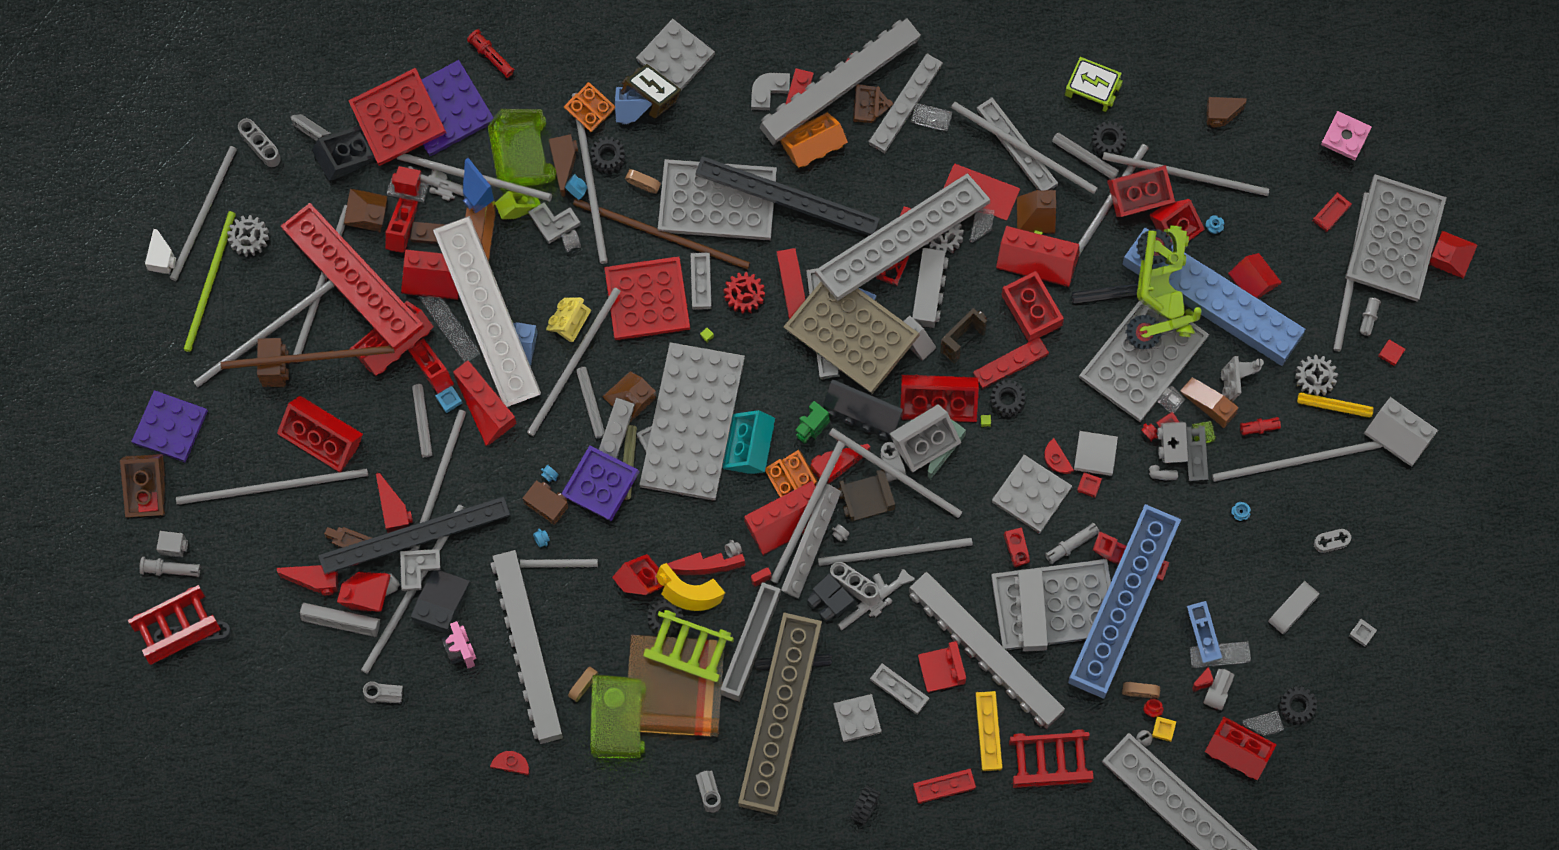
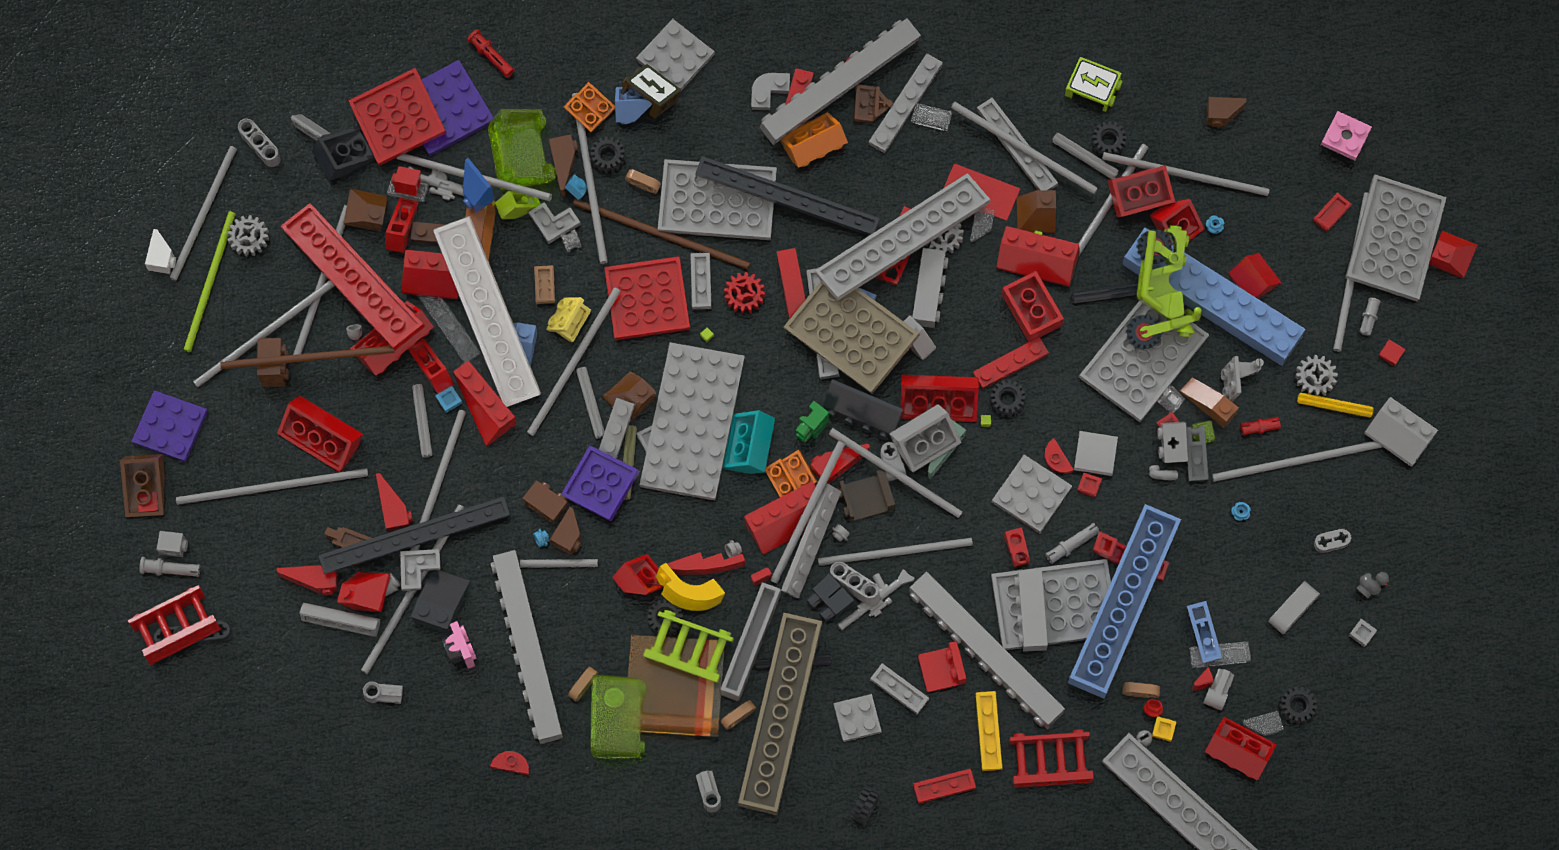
(354, 331): none -> light grey hinge
(544, 284): none -> medium nougat plate
(549, 474): dark azure plate -> none
(567, 534): none -> reddish brown slope
(738, 715): none -> medium nougat beam
(948, 342): dark brown panel -> none
(1150, 431): red plate -> none
(1369, 586): none -> dark grey animal

